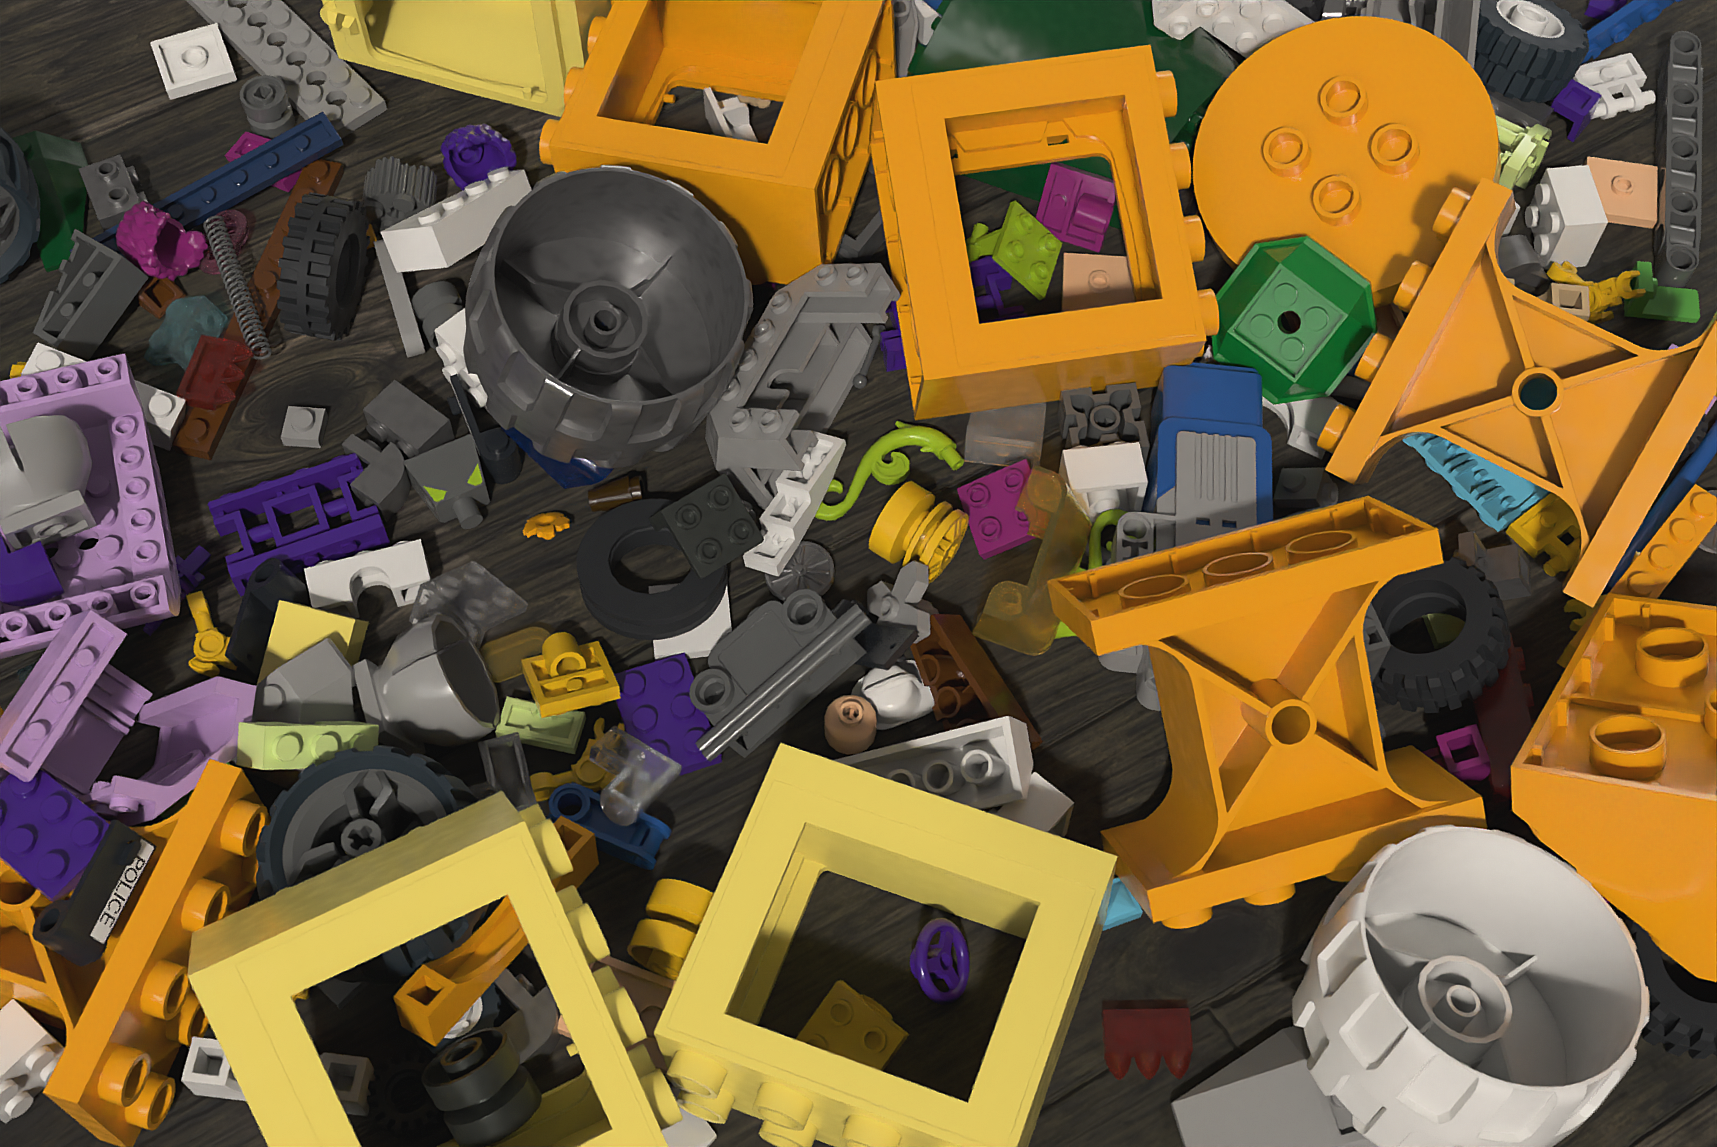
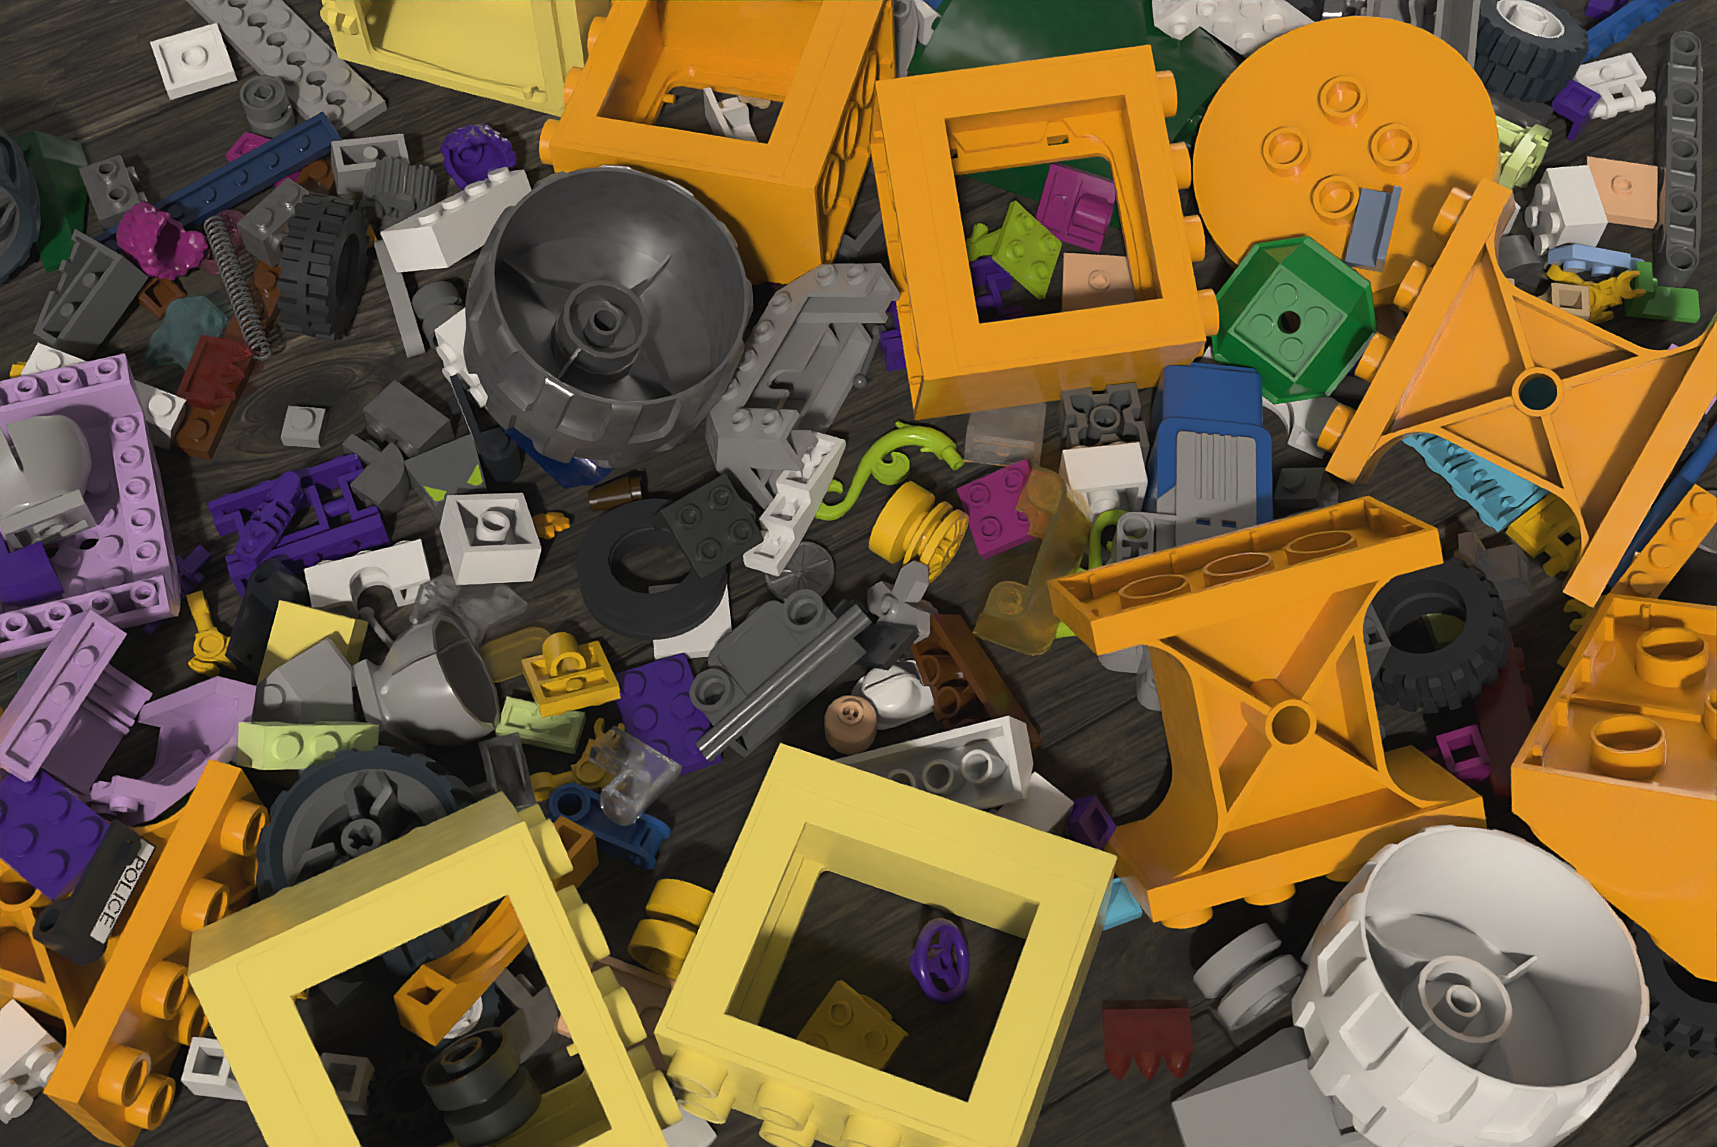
(268, 222): none -> flat silver brick
(270, 519): none -> dark purple hinge
(355, 157): none -> light grey brick
(367, 614): none -> light grey hinge
(490, 538): none -> white brick
(1090, 823): none -> dark purple panel
(1249, 976): none -> light grey wheel
(1372, 229): none -> sand blue panel
(1599, 261): none -> light blue hinge

